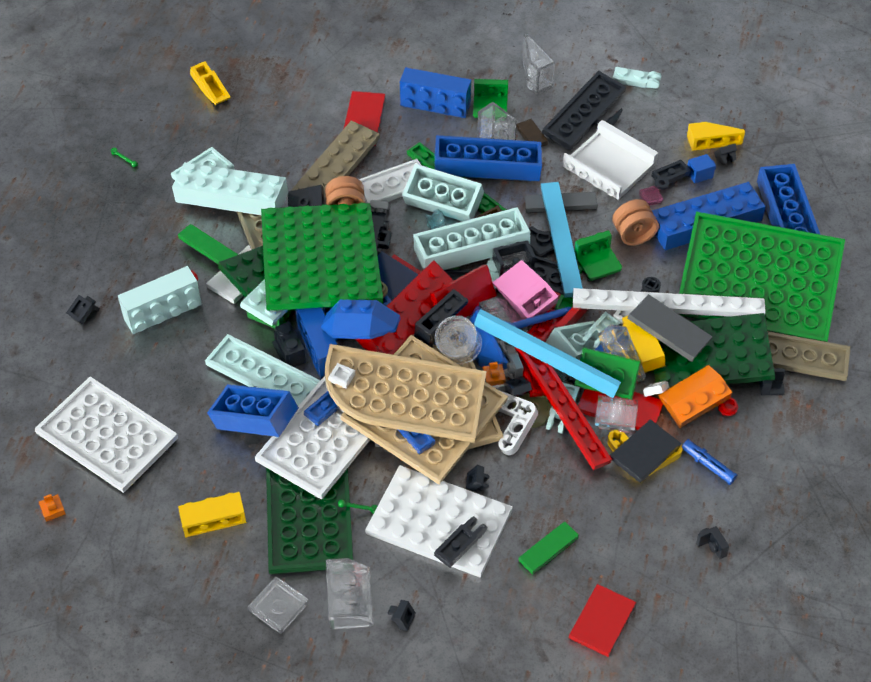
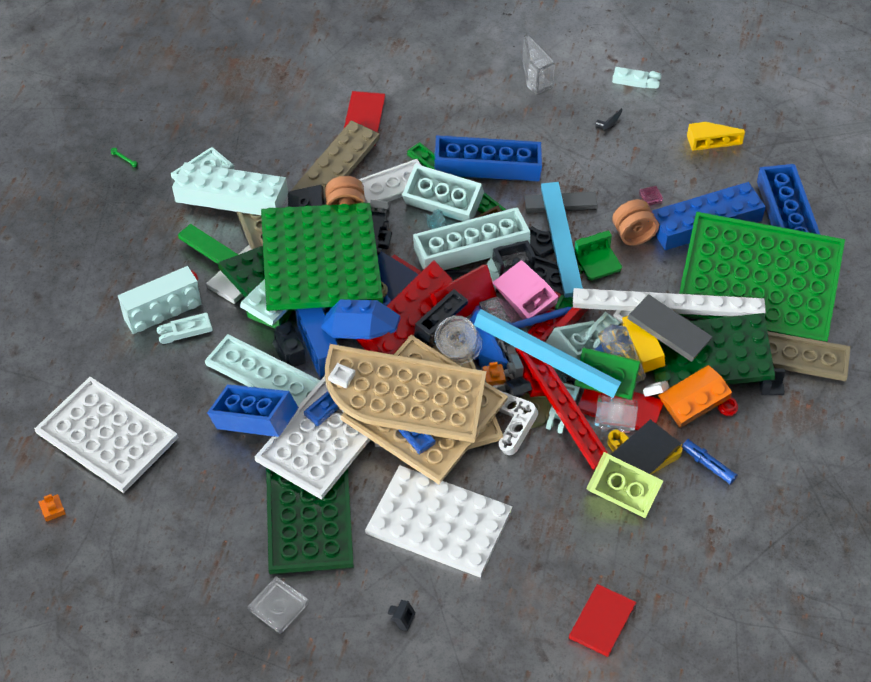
(82, 308): black bracket -> none
(184, 328): none -> light aqua hinge
(209, 83): yellow slope -> none
(212, 514): yellow brick -> none
(341, 503): green hinge -> none
(348, 594): clear slope -> none
(435, 92): blue brick -> none
(459, 542): black hinge -> none
(475, 479): black tile -> none
(489, 91): green bracket -> none
(495, 123): clear slope -> none
(531, 132): dark brown tile -> none
(548, 548): green tile -> none
(584, 110): black plate -> none
(611, 160): white panel -> none
(624, 485): none -> yellowish green slope
(651, 284): black wheel -> none
(670, 174): black hinge -> none
(701, 168): blue brick -> none
(715, 540): black bracket -> none
(726, 151): black tile -> none

